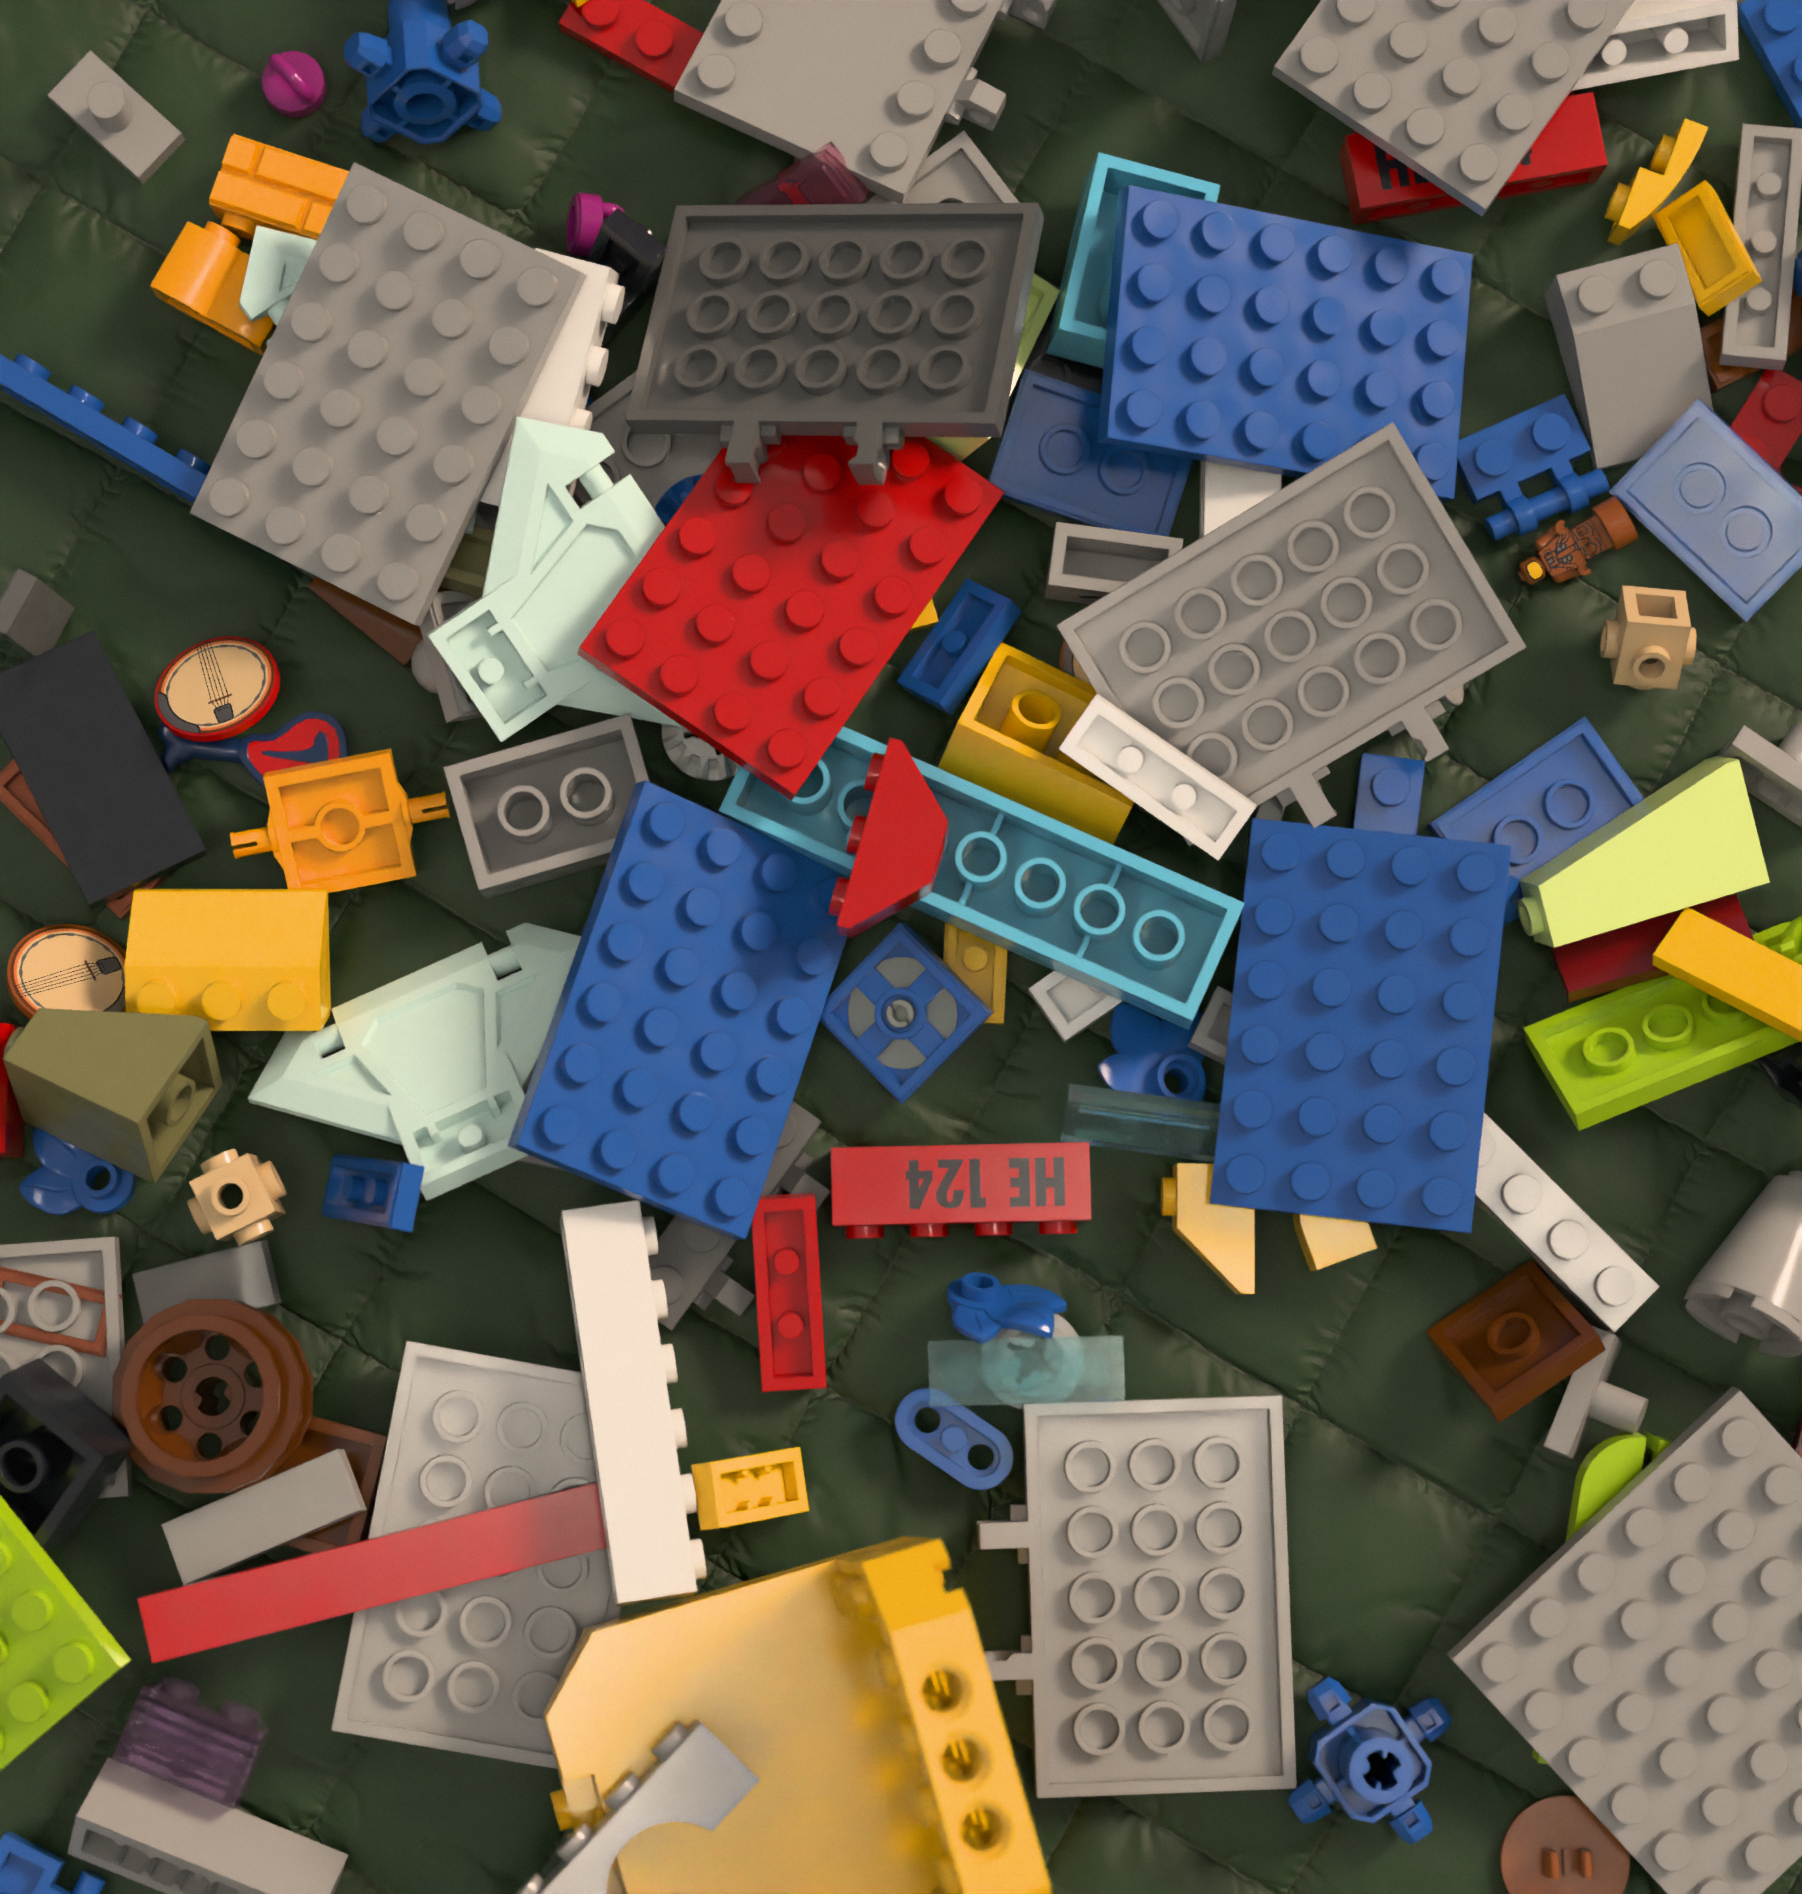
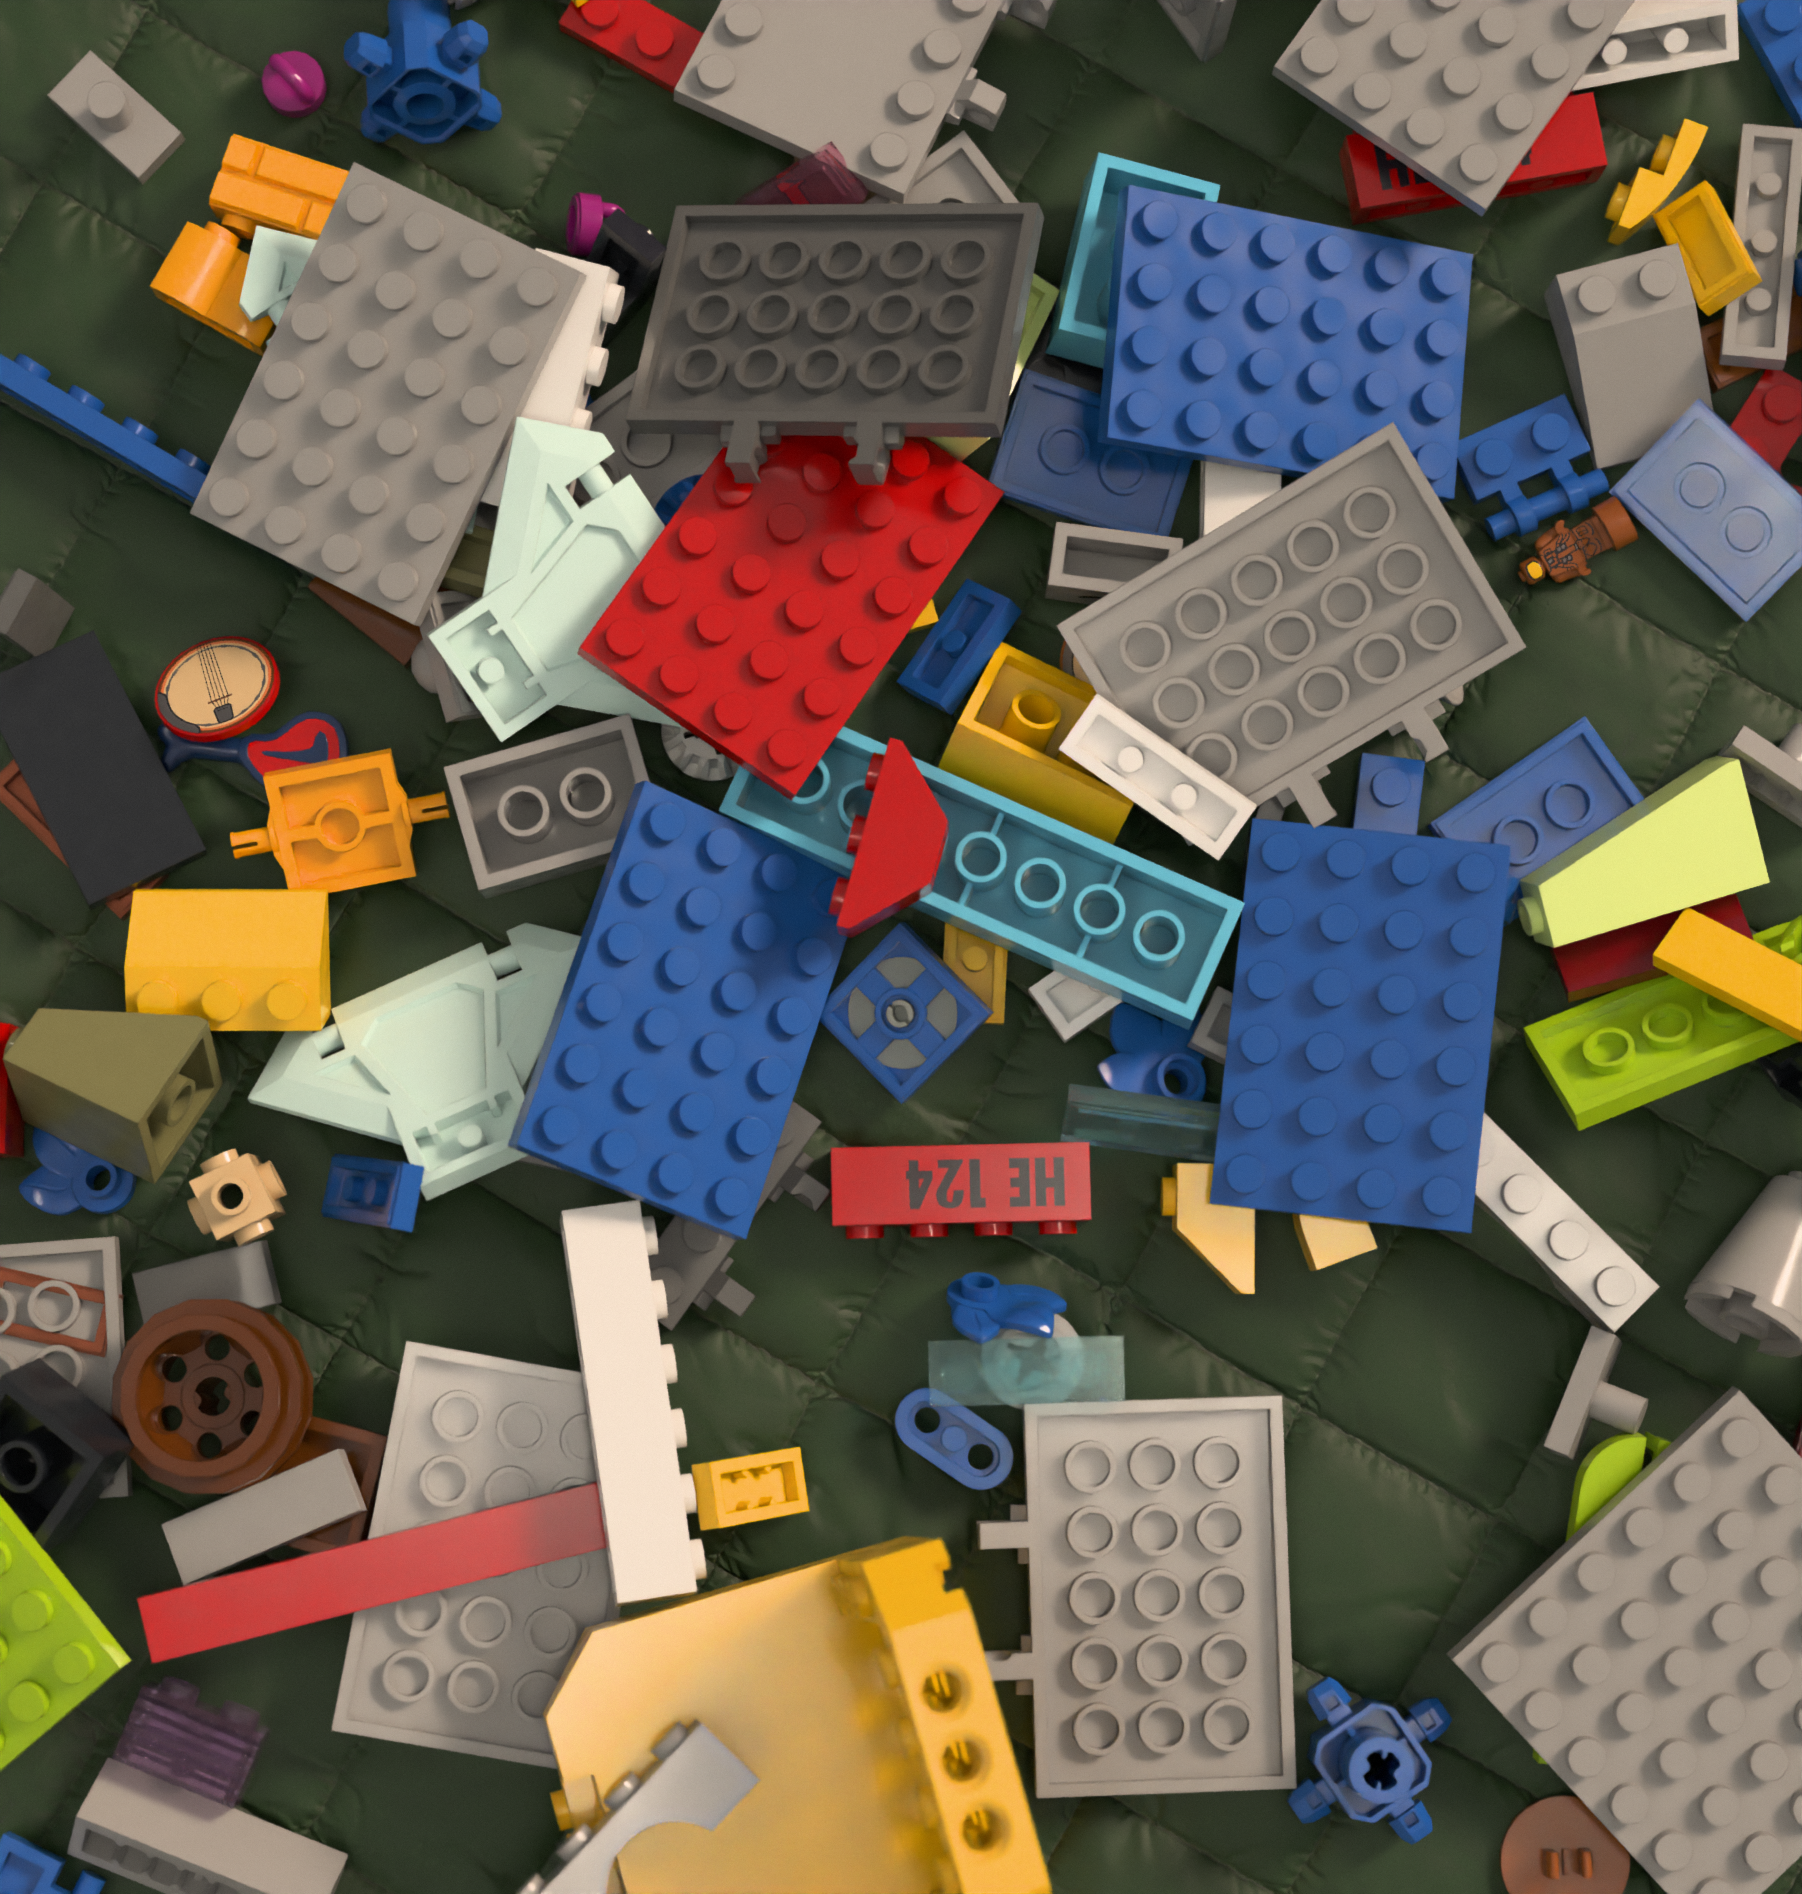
(67, 970): tan piece -> none
(788, 1293): red plate -> none
(1515, 1341): reddish brown plate -> none
(1649, 638): tan brick -> none

